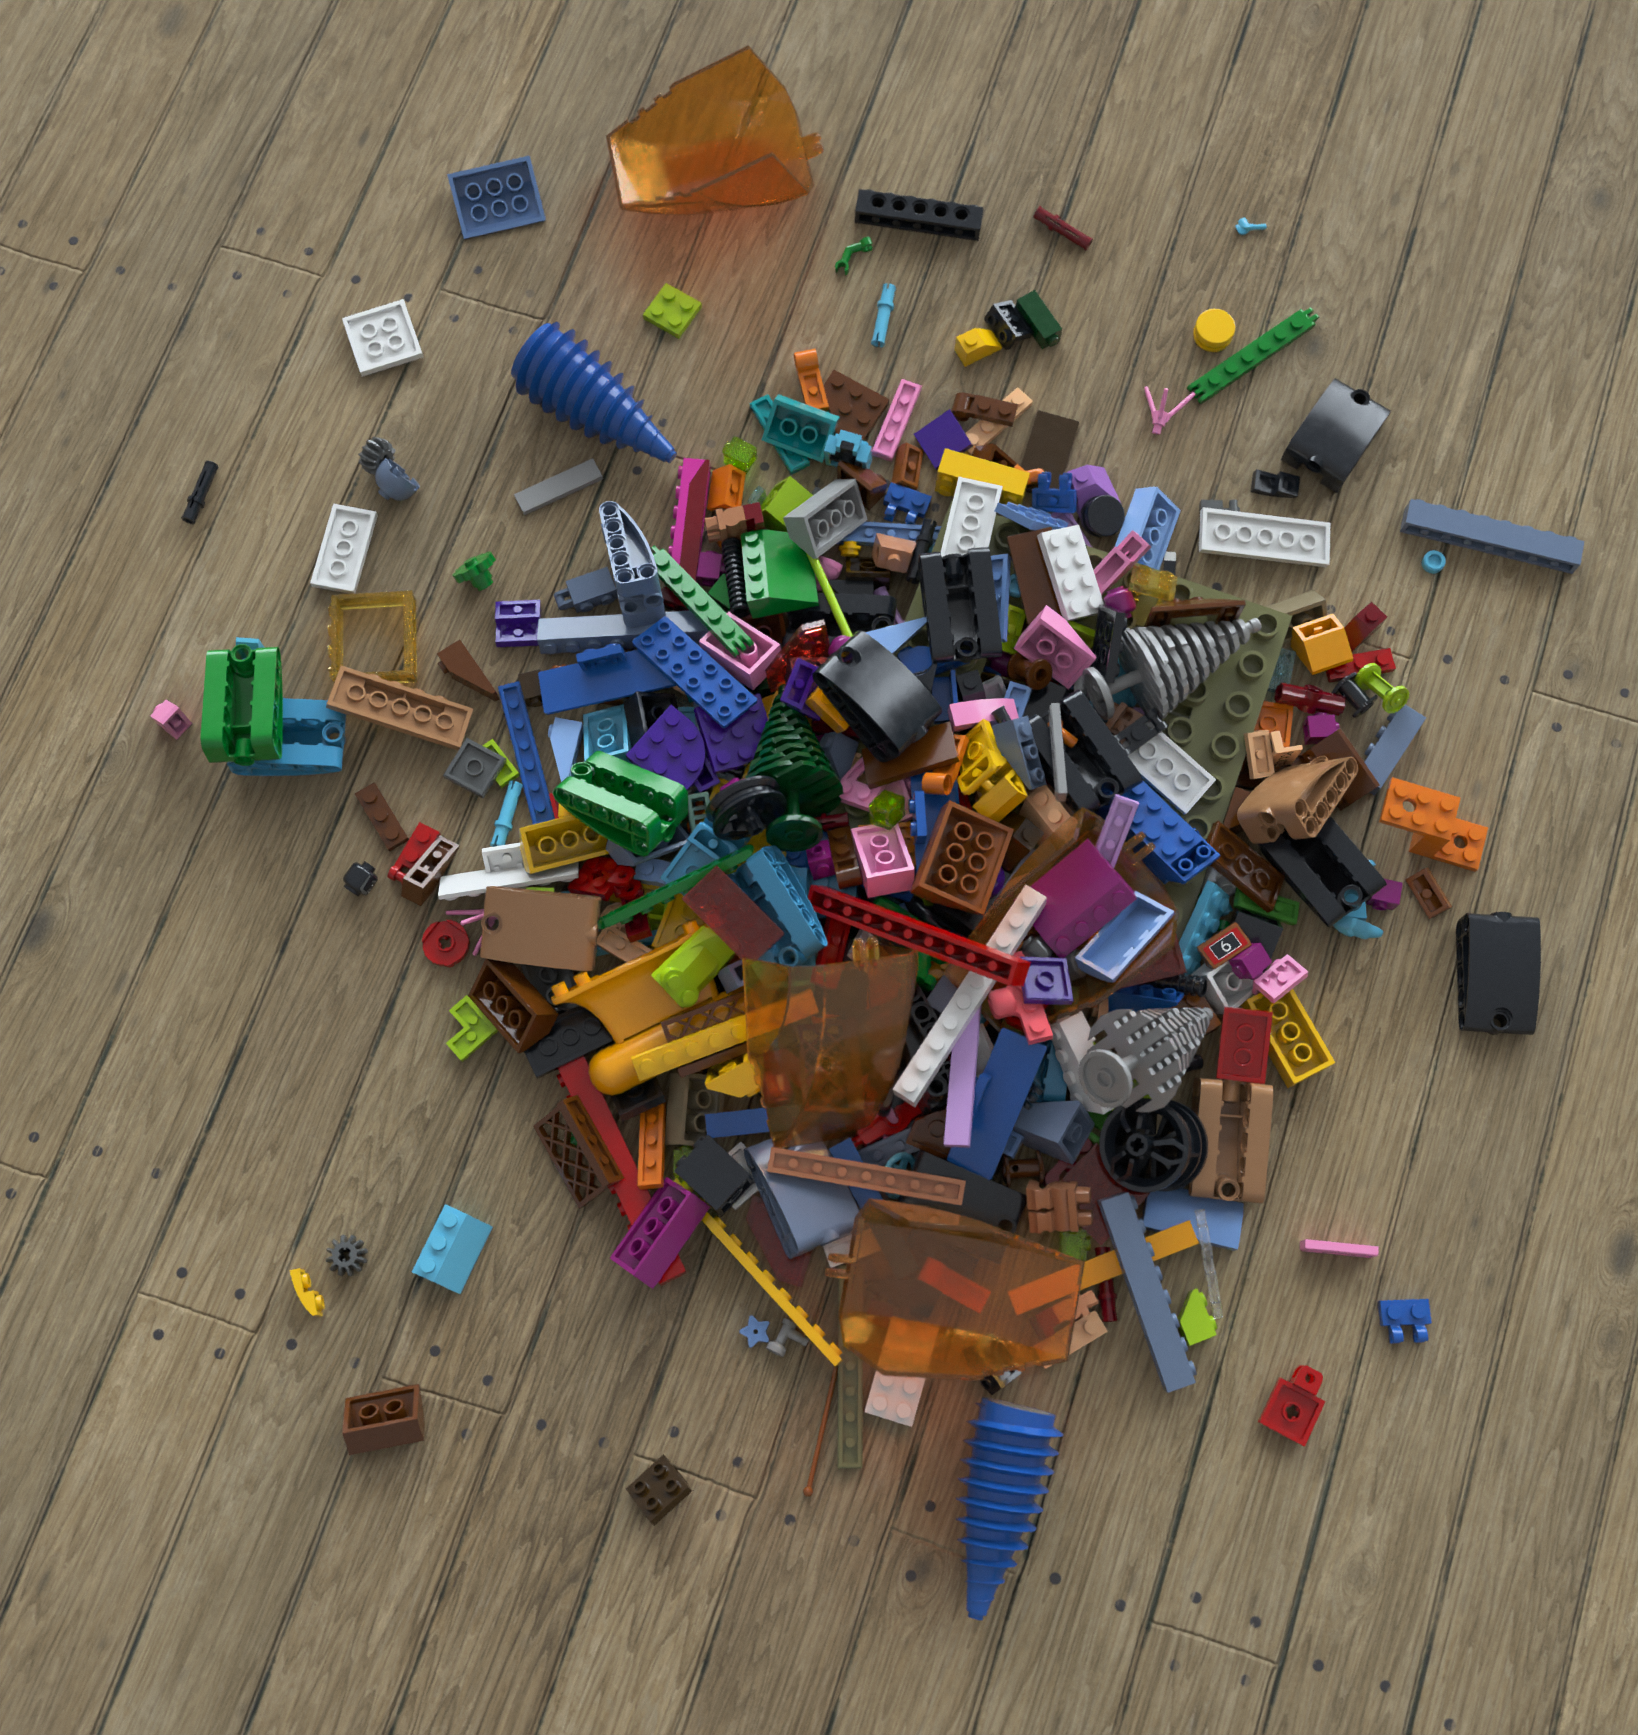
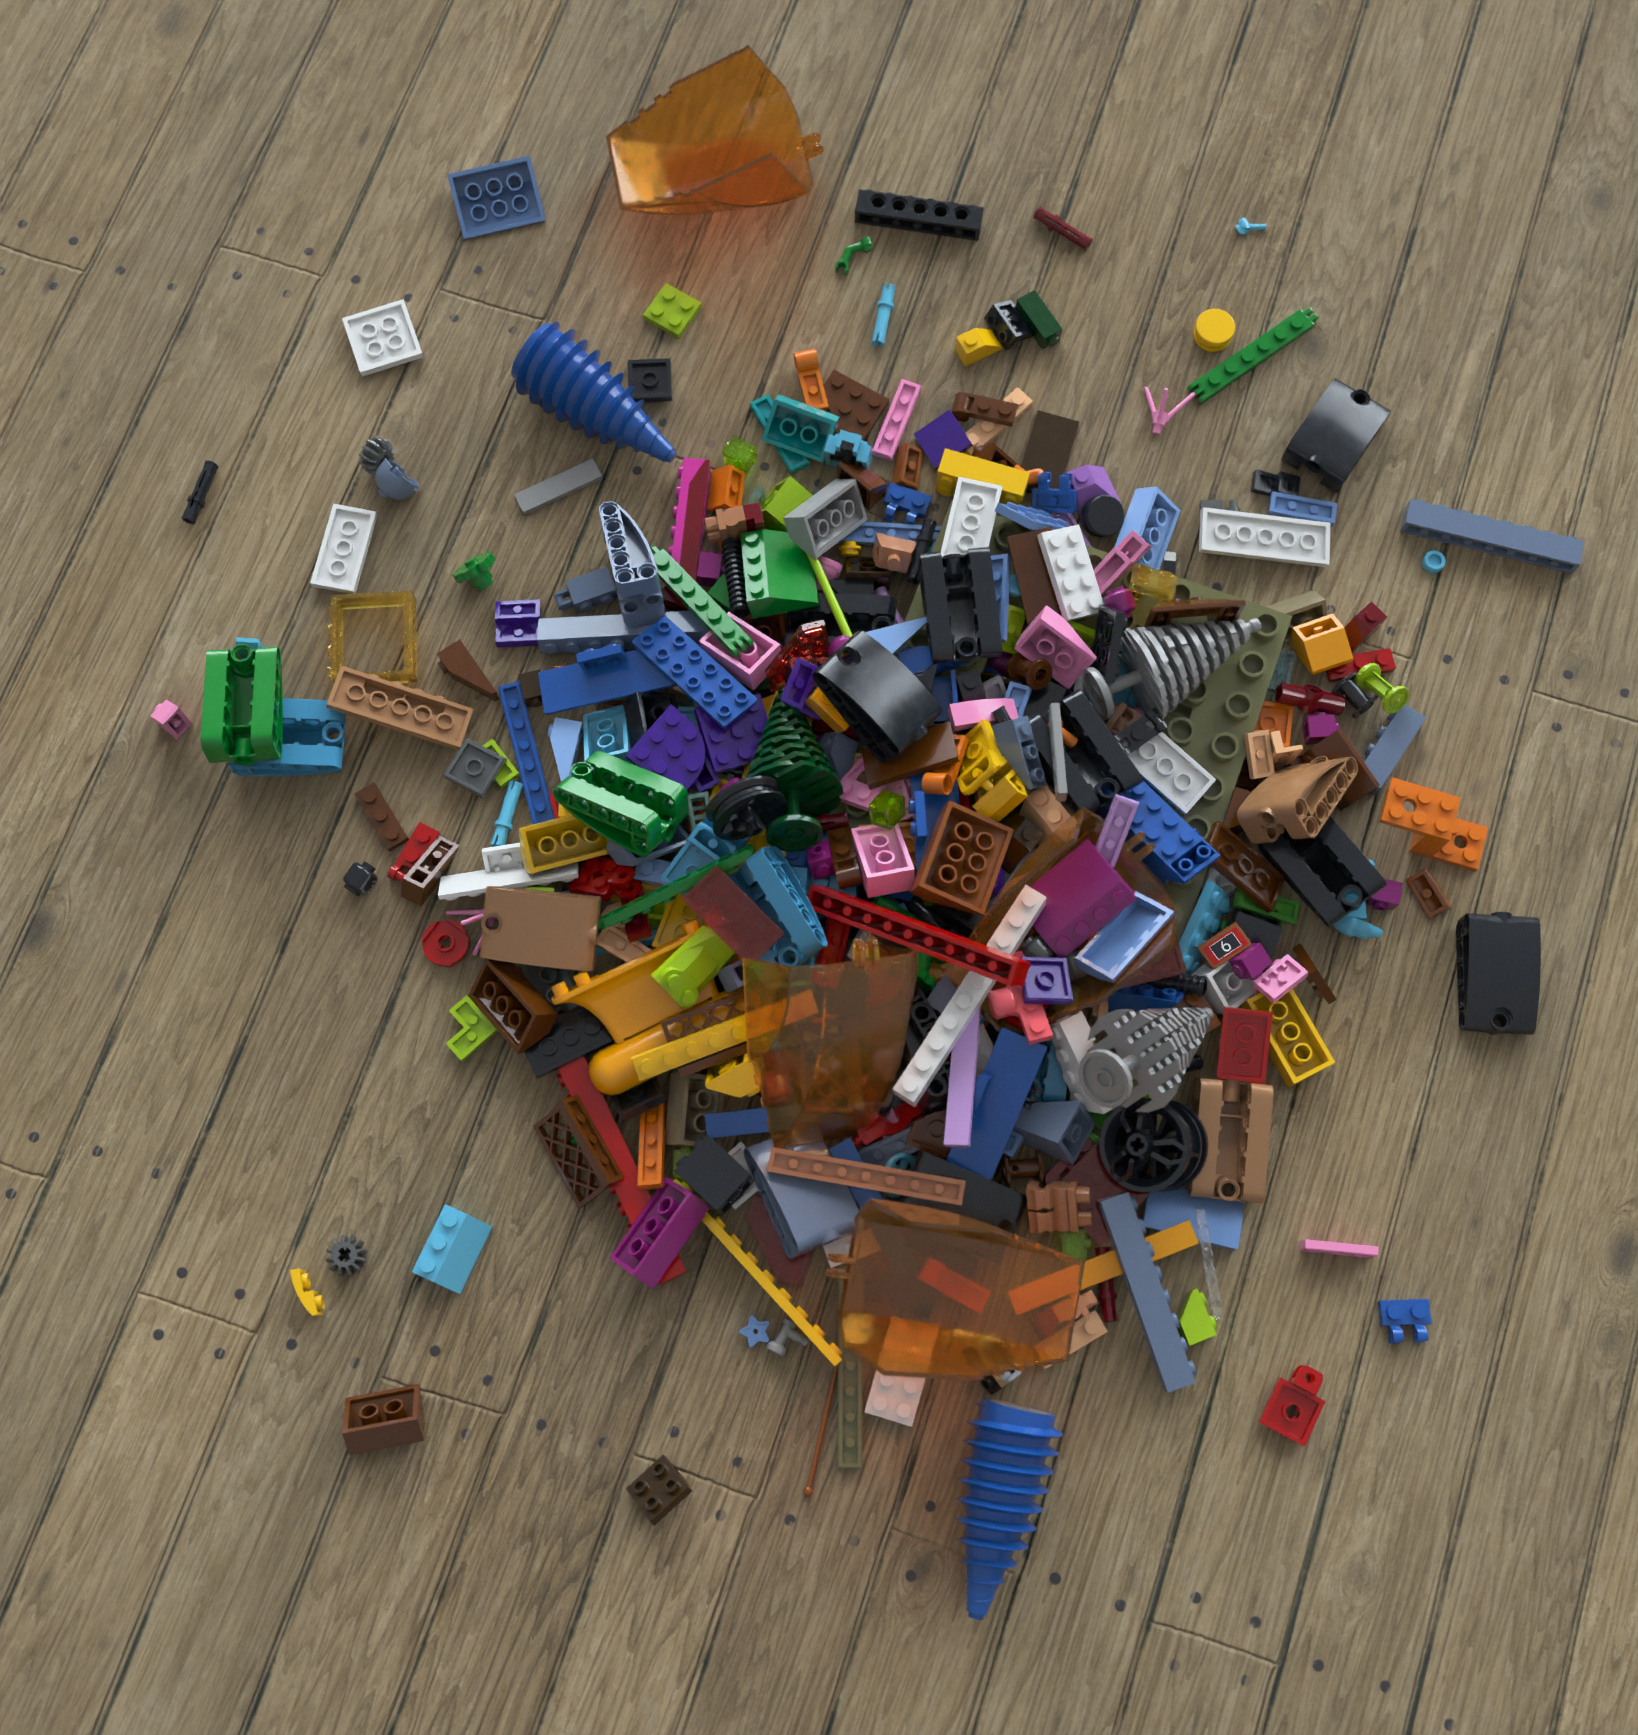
(651, 379): none -> black plate
(1302, 508): none -> medium blue plate
(1320, 987): none -> reddish brown plate

